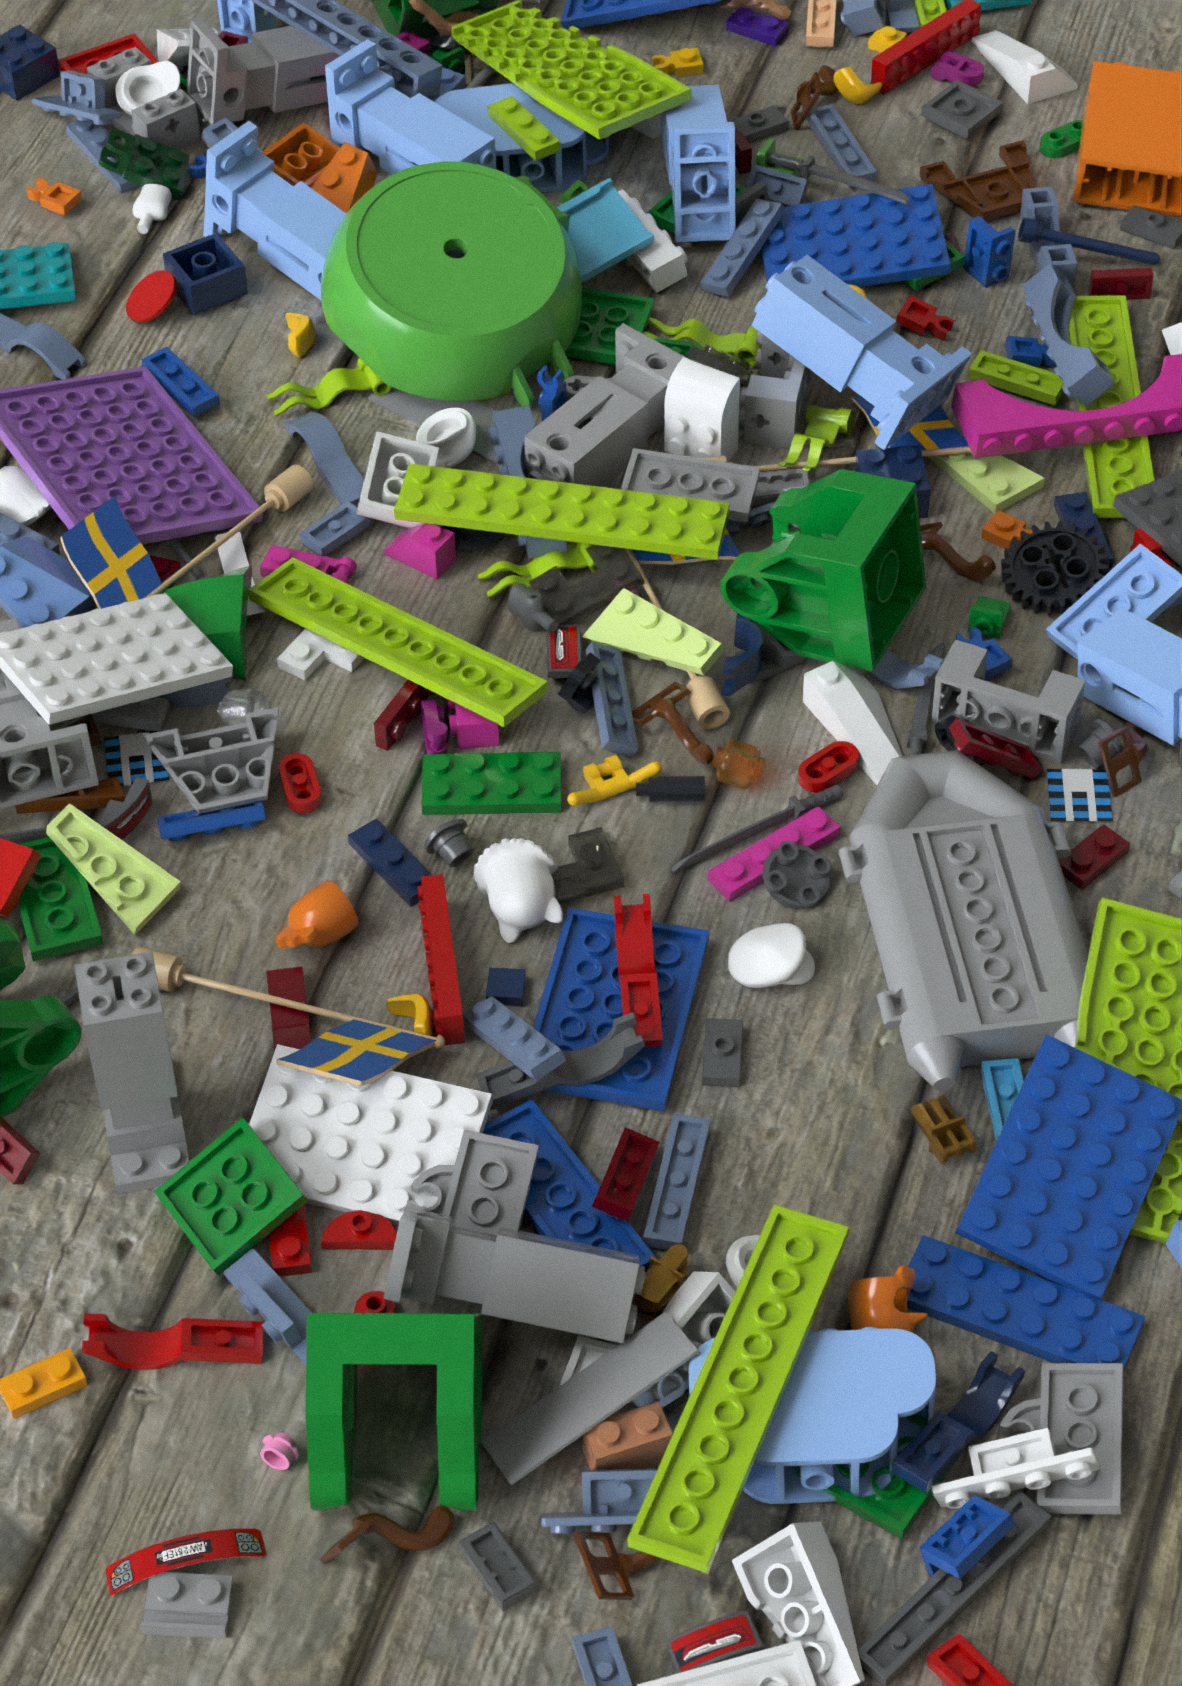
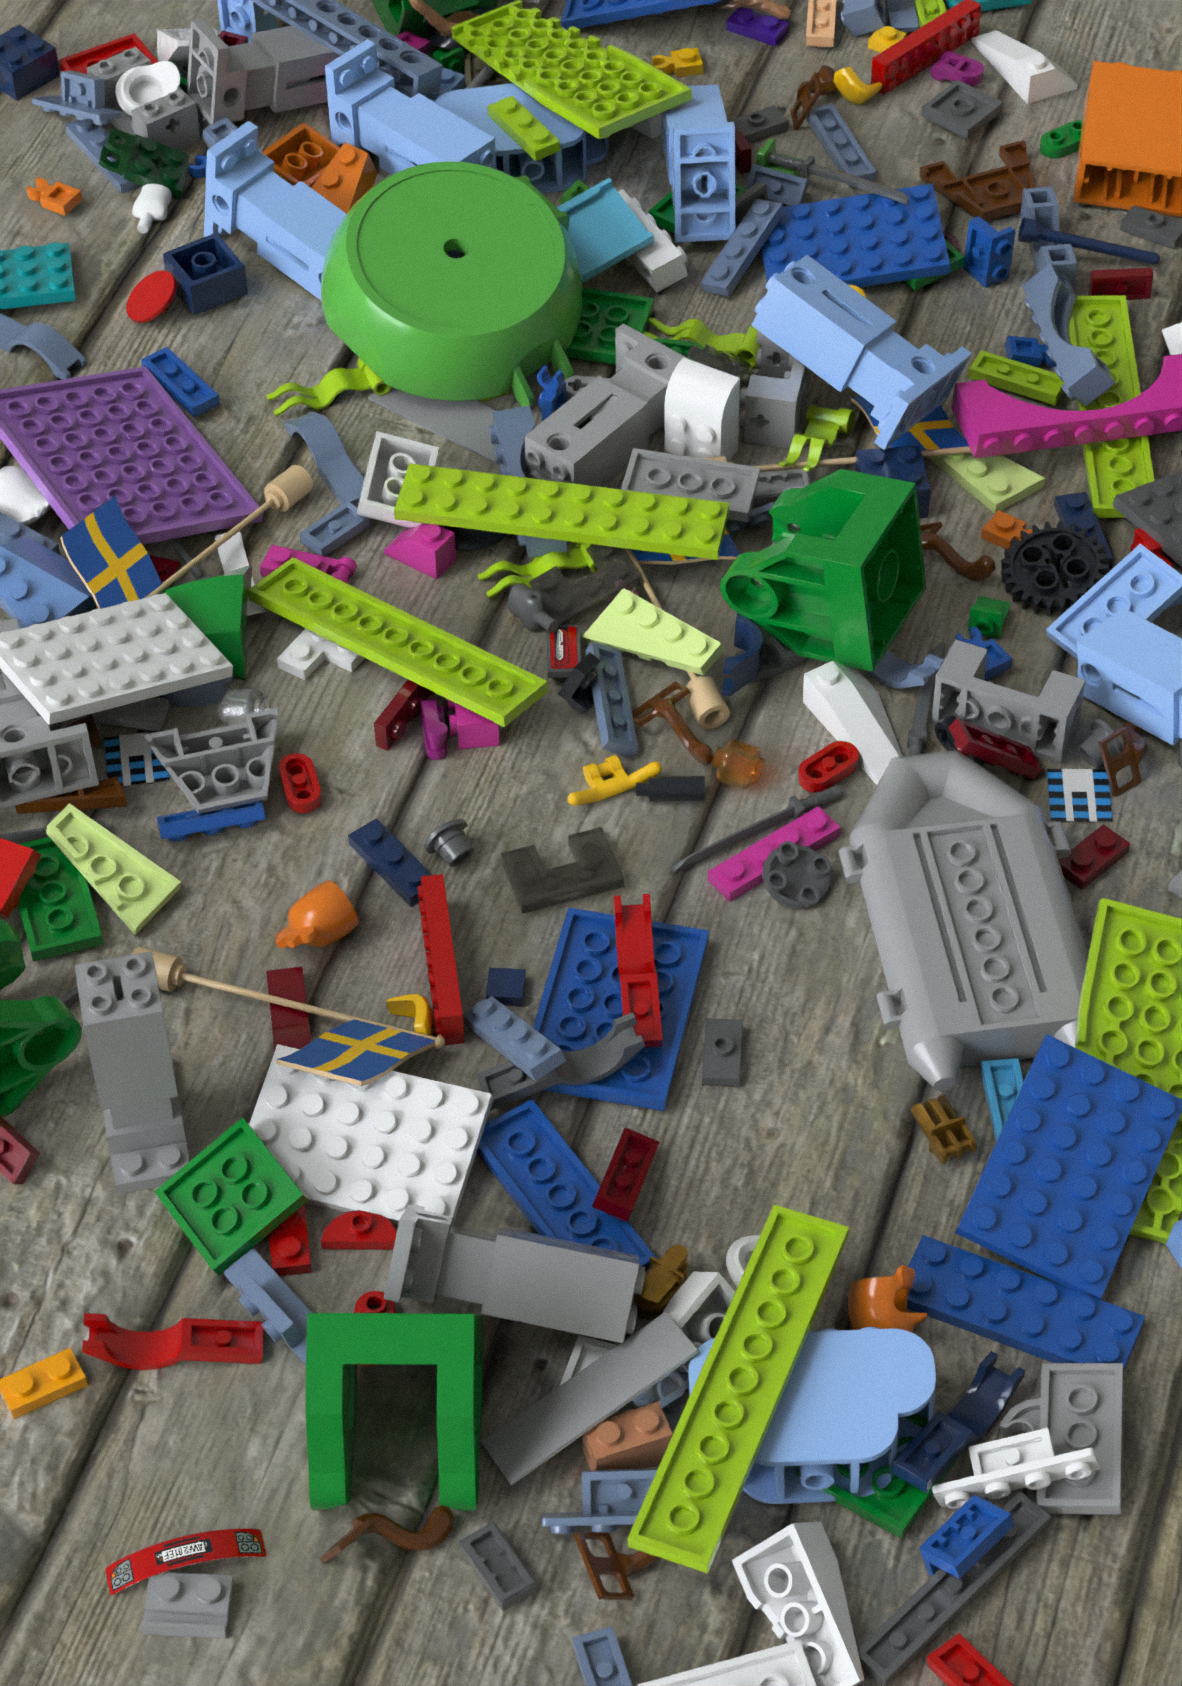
(124, 816): slope -> none
(279, 1451): bright pink plate -> none
(303, 333): yellow hair -> none
(452, 432): white piece -> none
(485, 1185): light grey plate -> none
(491, 783): green plate -> none
(518, 885): white hair -> none
(677, 1181): sand blue plate -> none
(715, 1642): slope -> none
(771, 957): white piece -> none
(922, 316): red plate -> none

